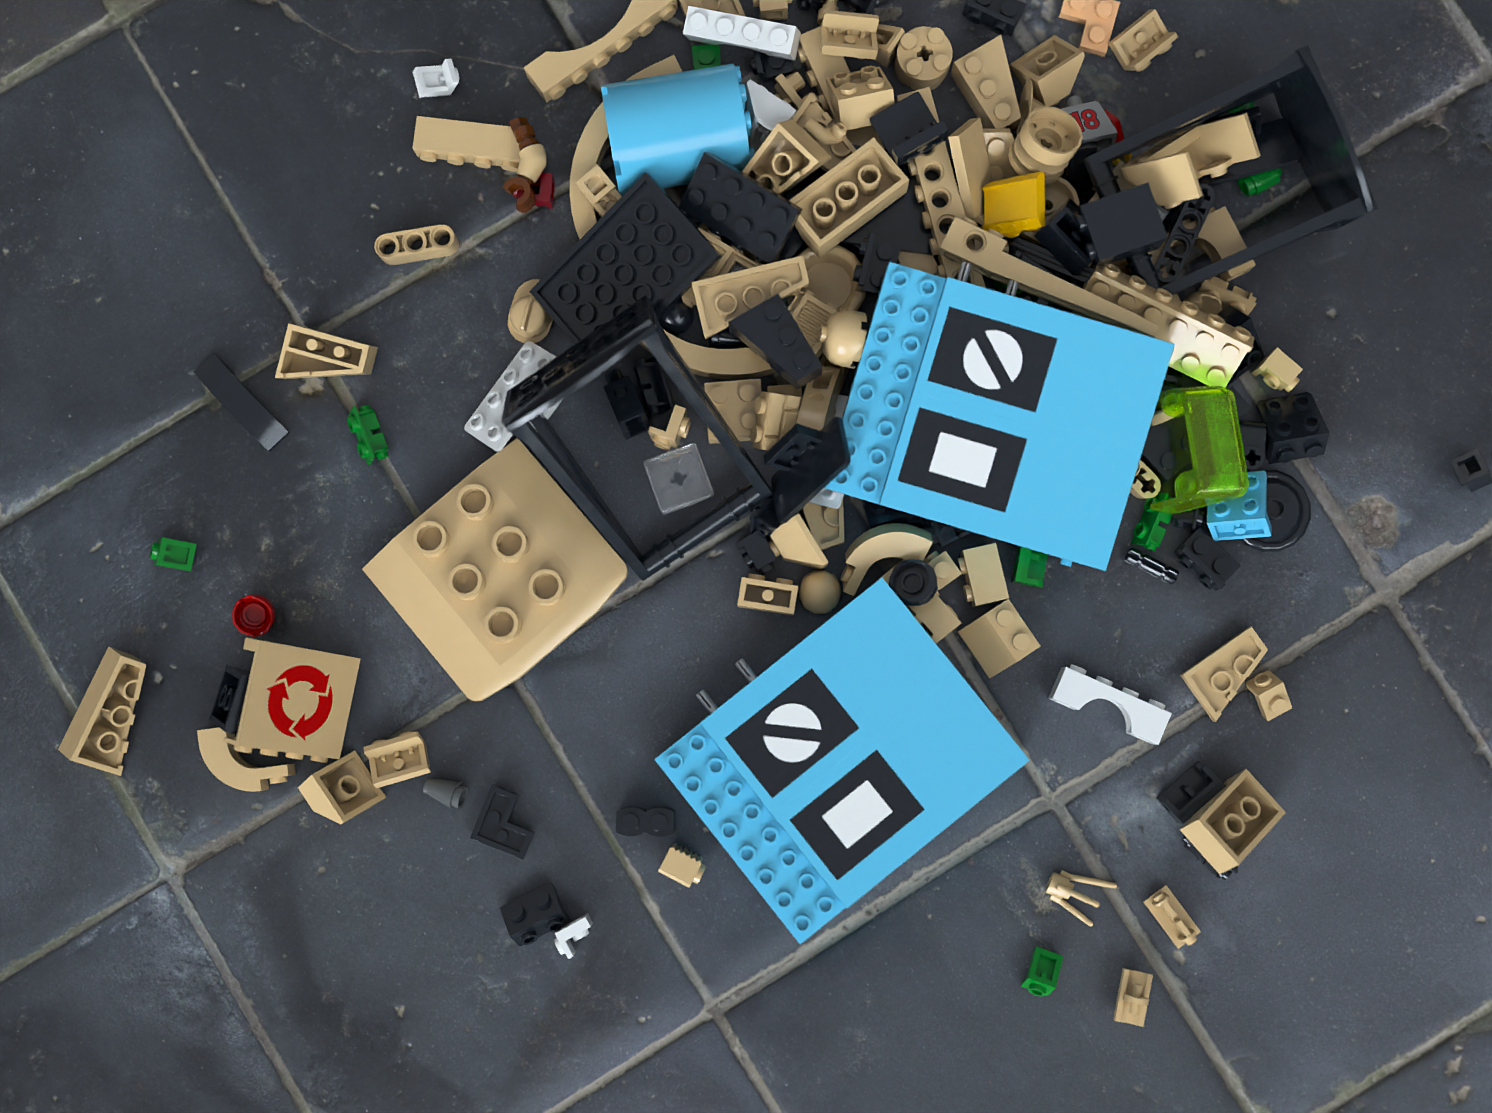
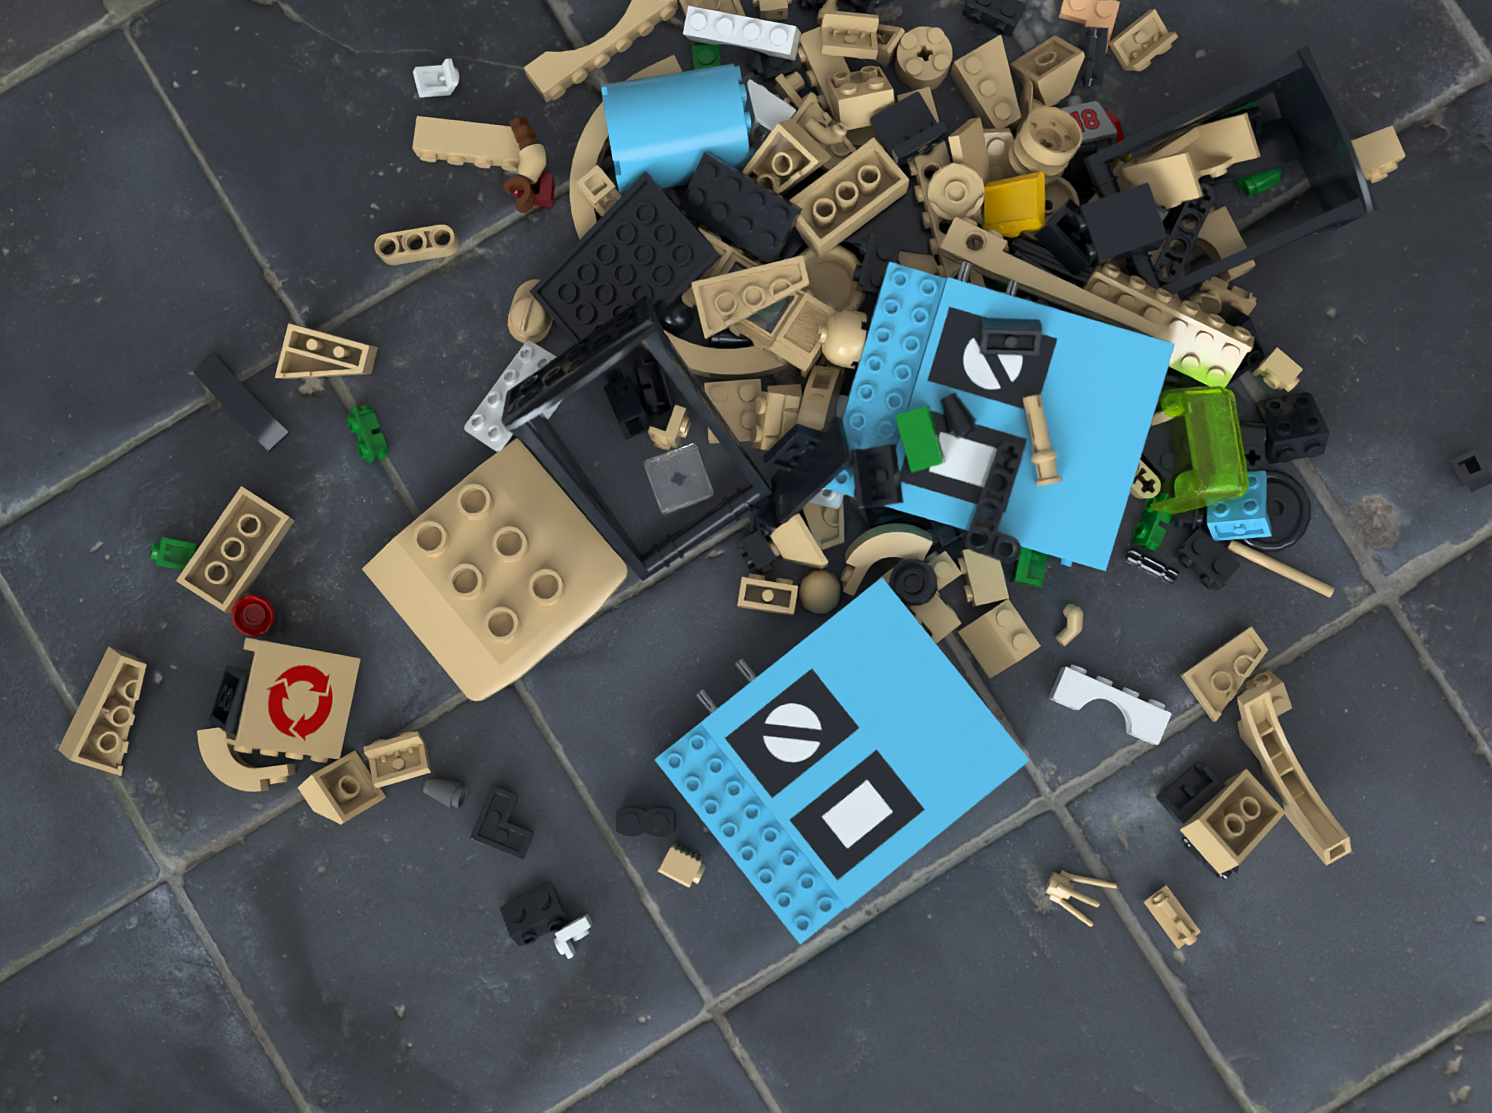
(235, 550): none -> tan brick
(778, 340): black wedge -> none
(876, 476): none -> black bracket
(920, 438): none -> green hinge
(955, 191): none -> tan tile
(958, 417): none -> black cone
(998, 500): none -> black beam
(1010, 336): none -> black slope
(1042, 972): green bracket -> none
(1043, 454): none -> tan pin
(1074, 624): none -> tan arm
(1093, 44): none -> black hinge
(1133, 997): tan hips -> none
(1280, 568): none -> tan bar
(1282, 771): none -> tan arch
(1378, 153): none -> tan brick

